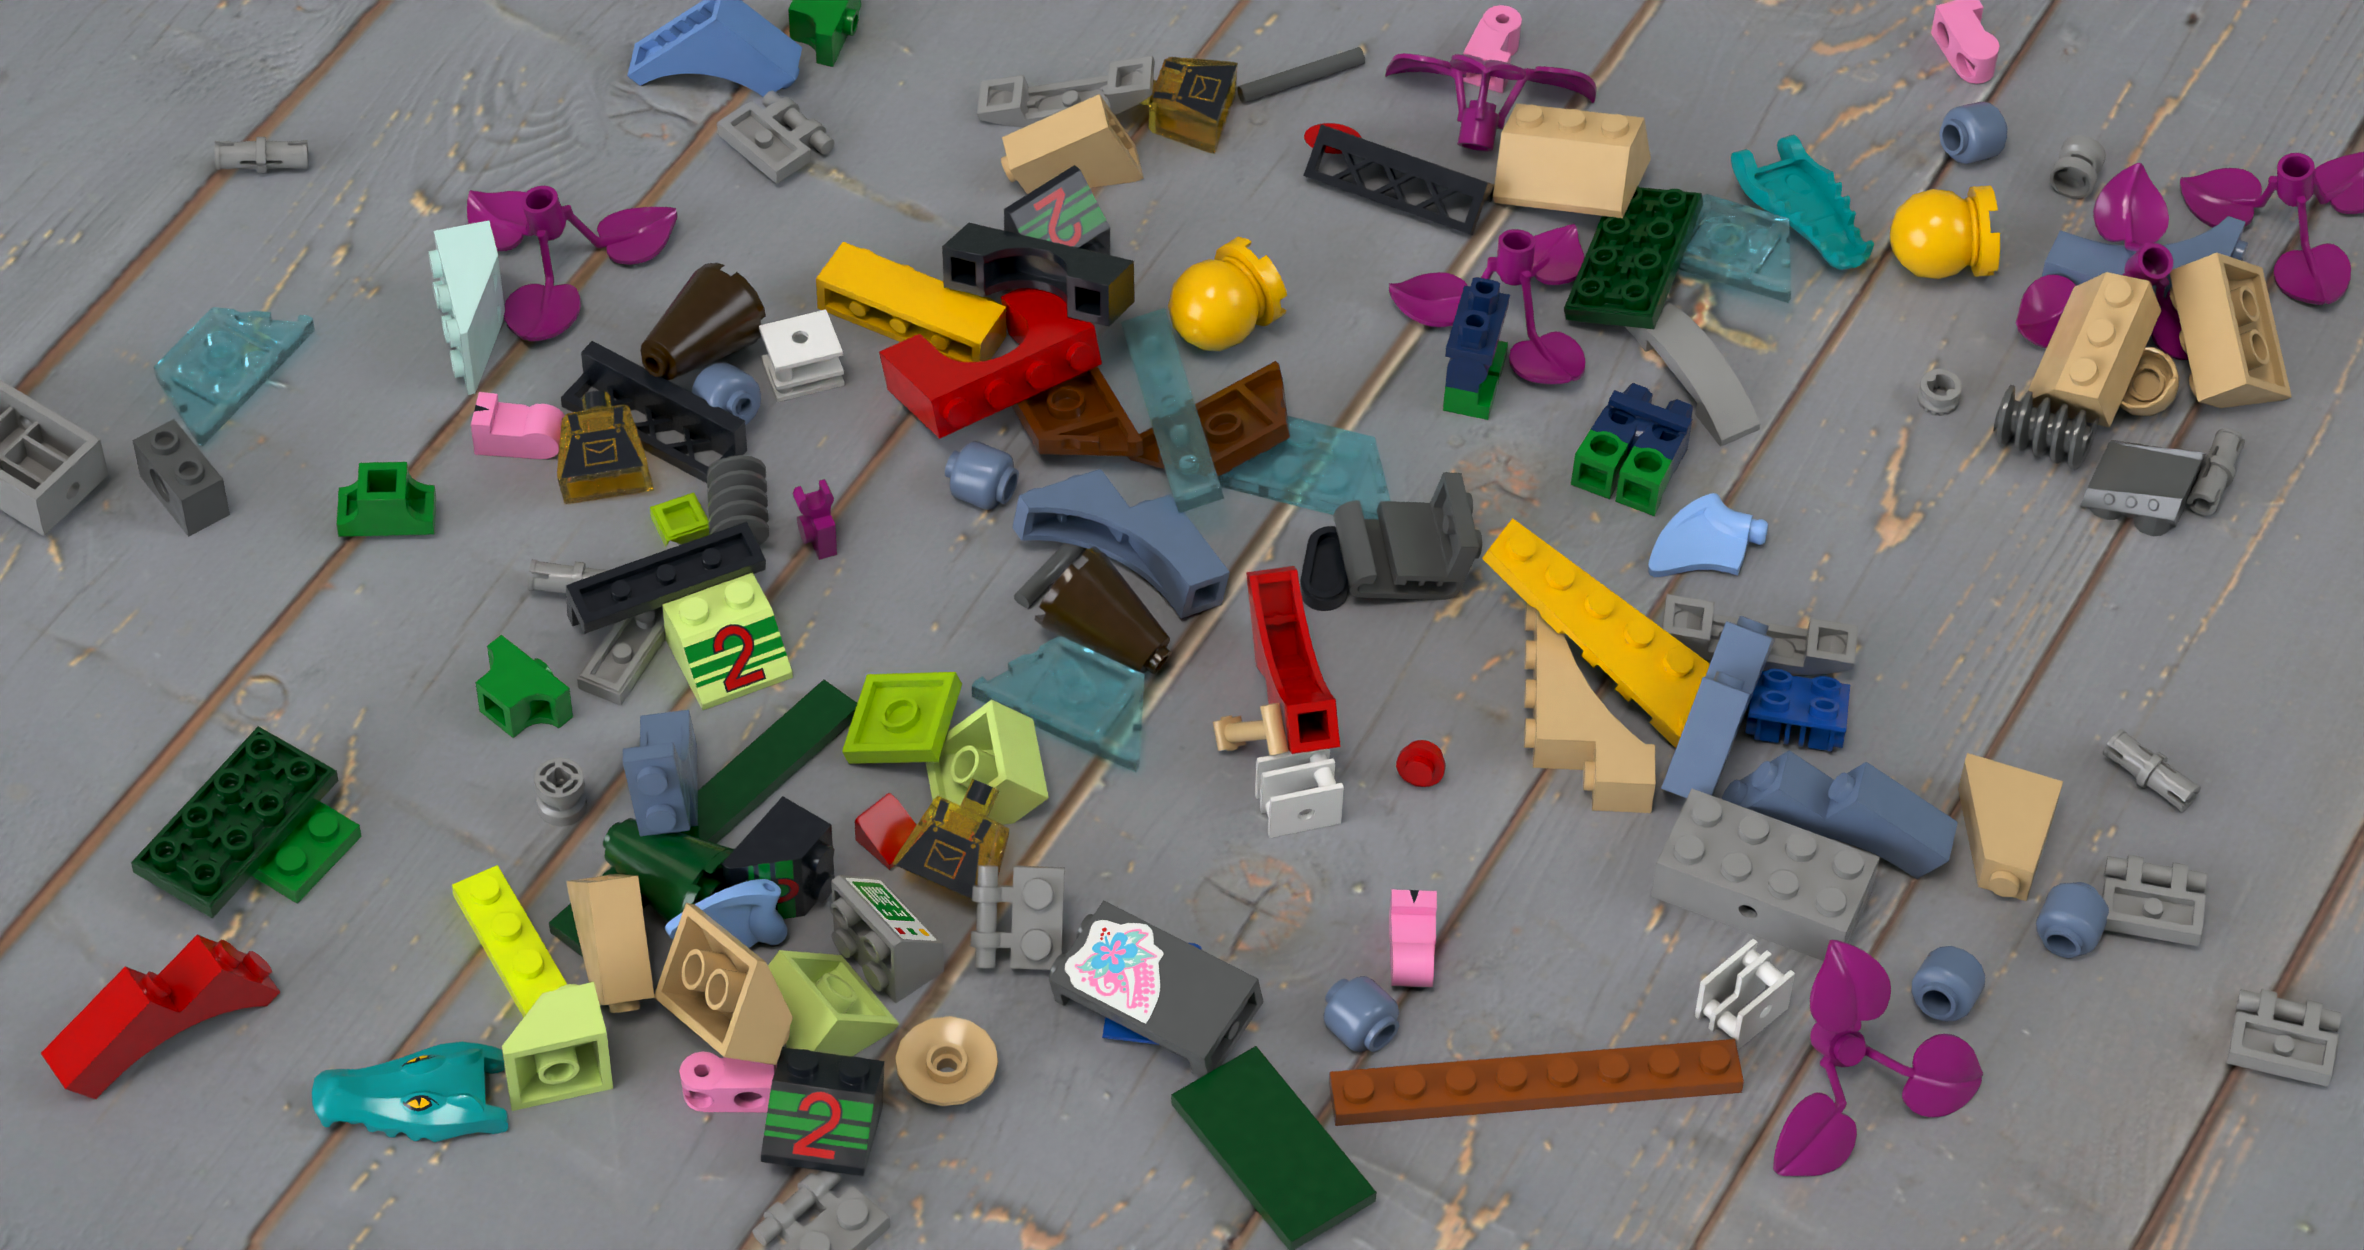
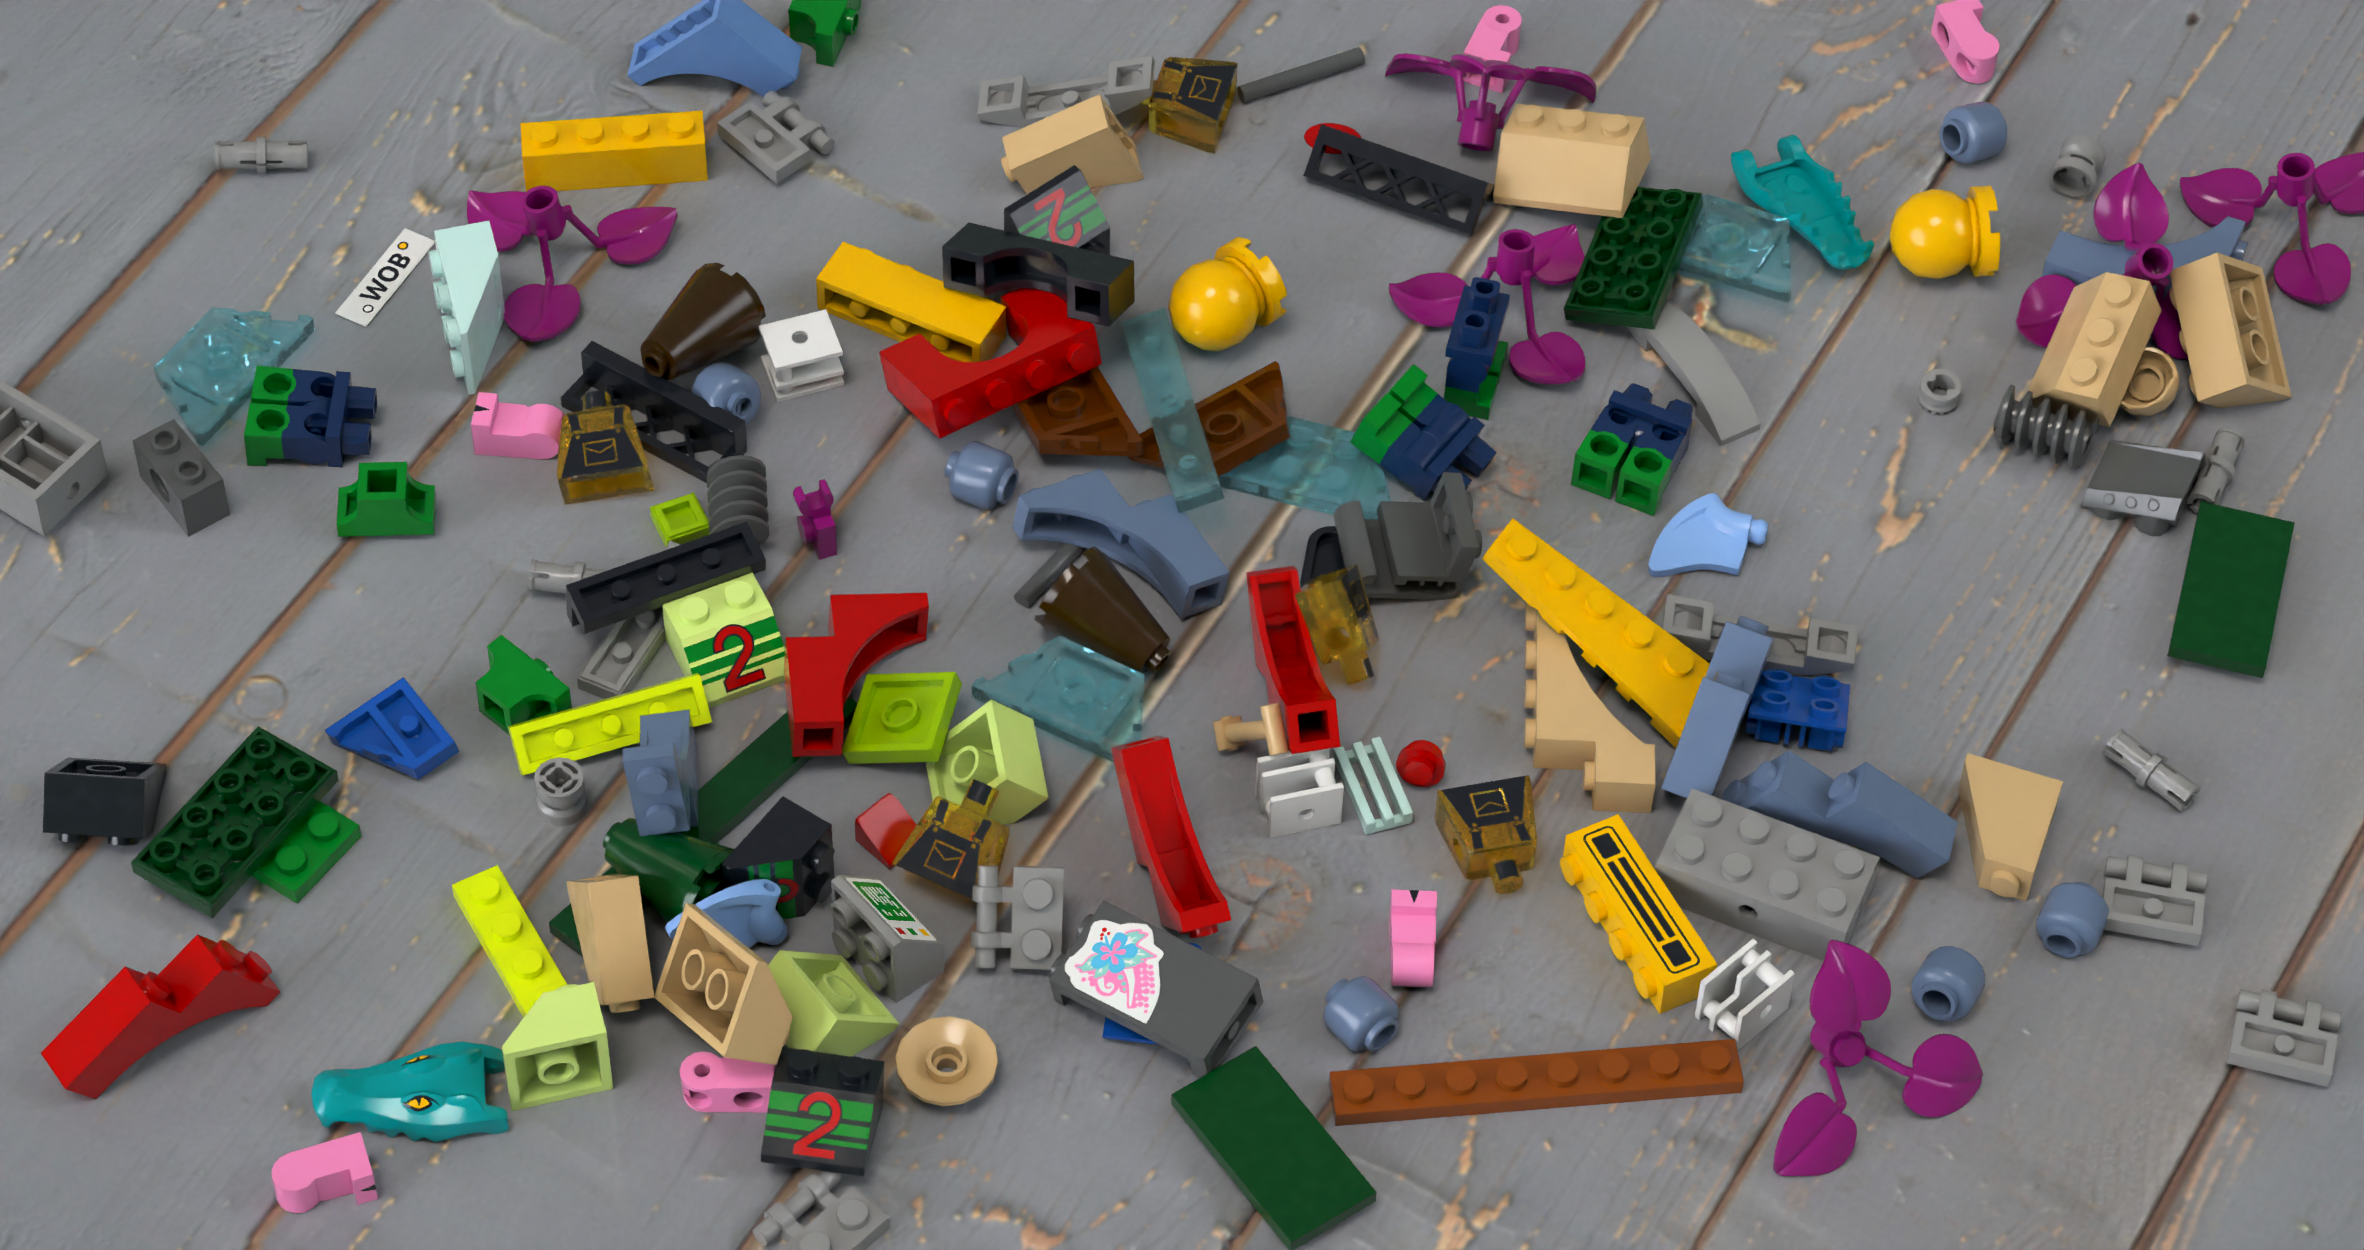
(102, 799): none -> black slope
(307, 417): none -> dark blue hips
(324, 1174): none -> bright pink leg
(385, 277): none -> white sticker
(395, 732): none -> blue wing
(604, 723): none -> neon yellow plate
(614, 151): none -> yellow brick
(826, 668): none -> red arch
(1166, 839): none -> red arch
(1336, 603): none -> clear yellow torso
(1362, 755): none -> light aqua tile
(1422, 435): none -> dark blue hips
(1490, 830): none -> clear yellow torso
(1637, 913): none -> yellow brick
(2231, 589): none -> dark green tile

